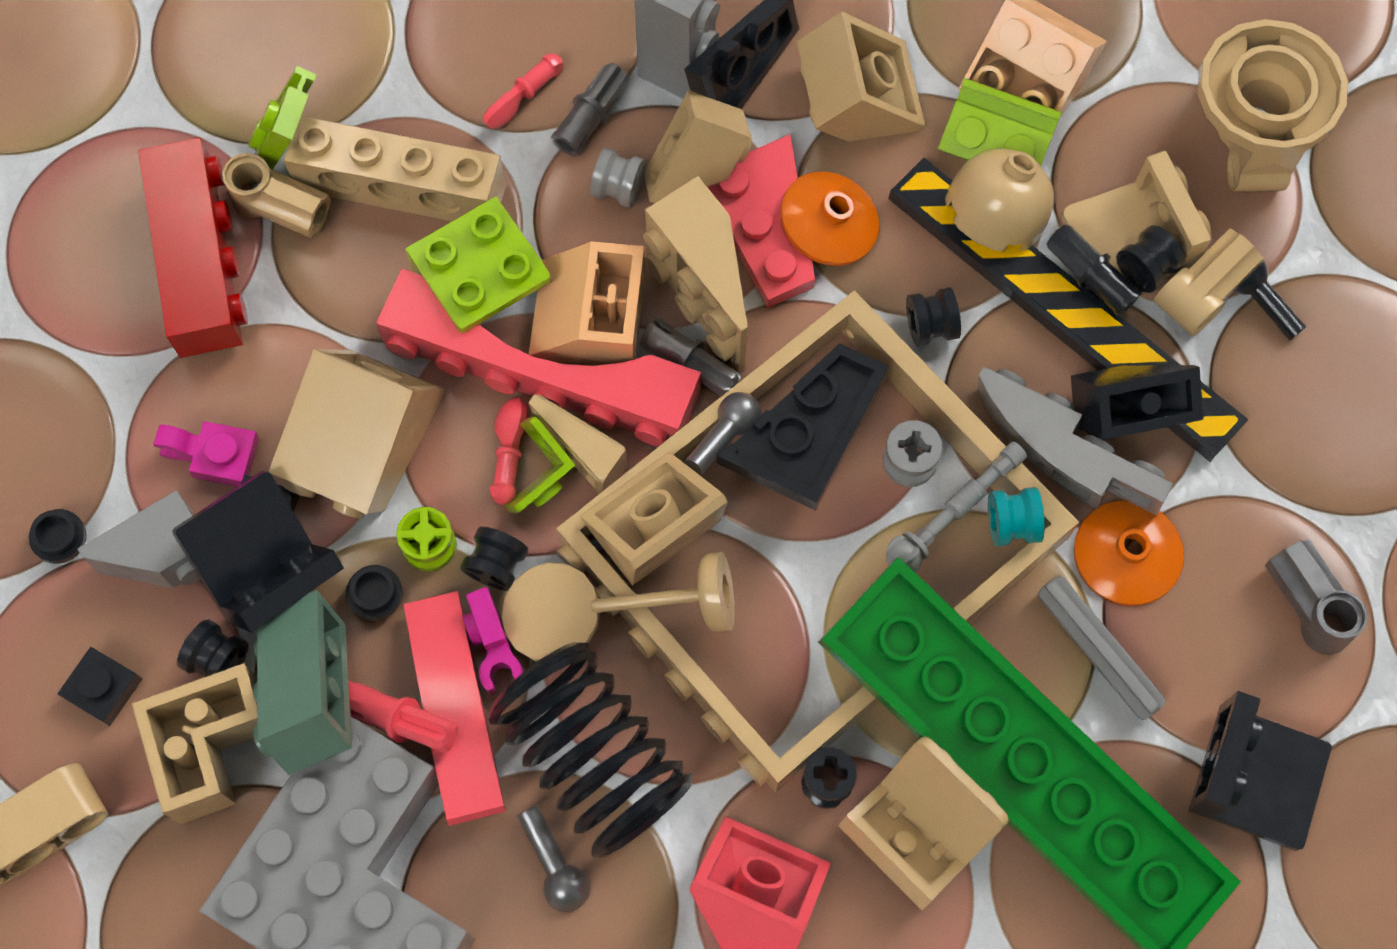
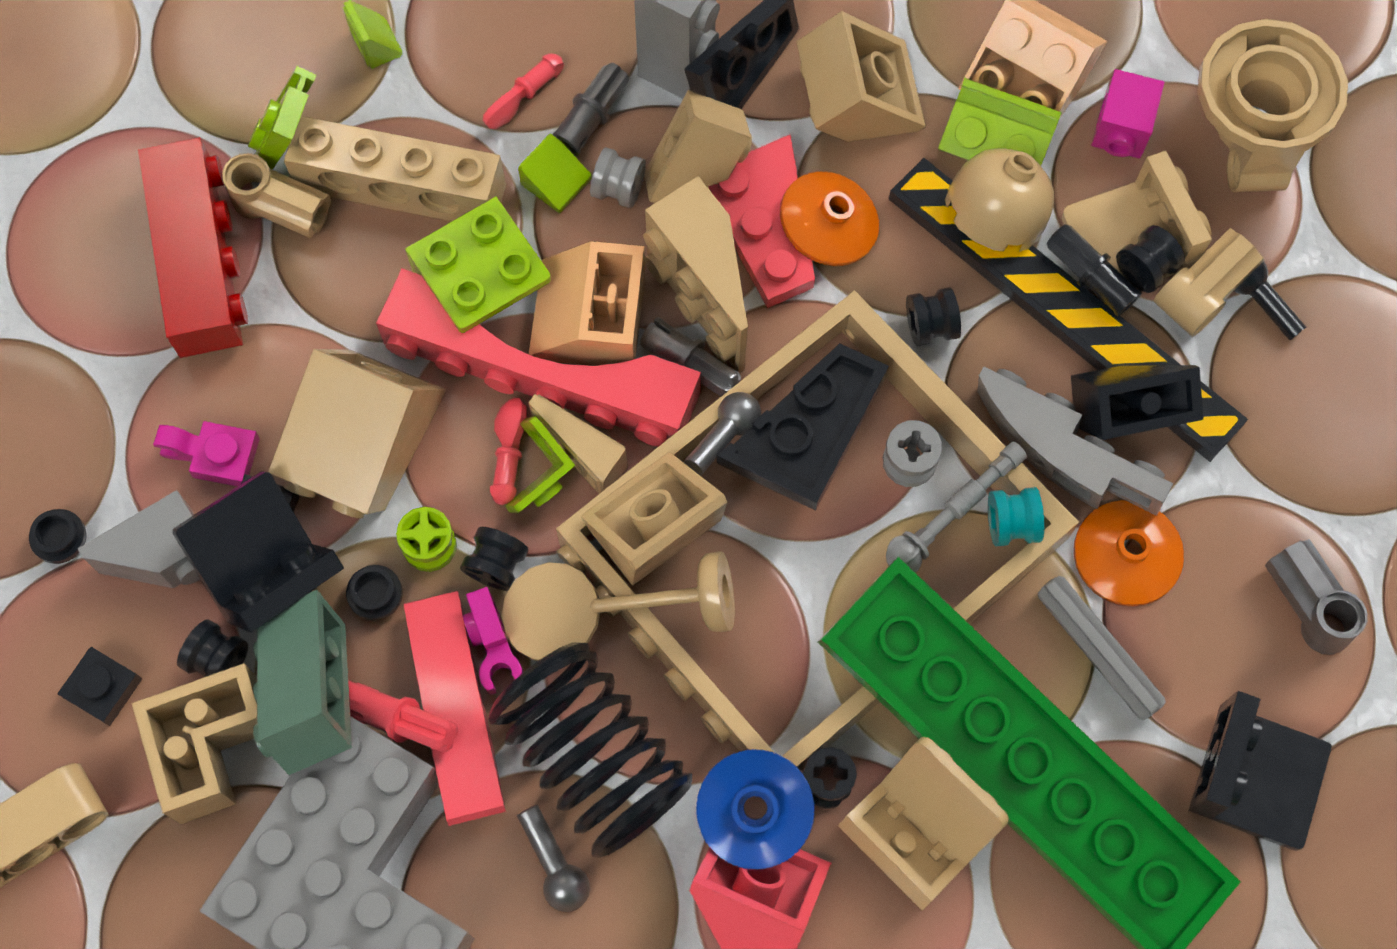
(371, 35): none -> lime slope
(553, 173): none -> lime slope
(748, 840): none -> blue dish
(1127, 114): none -> dark pink brick

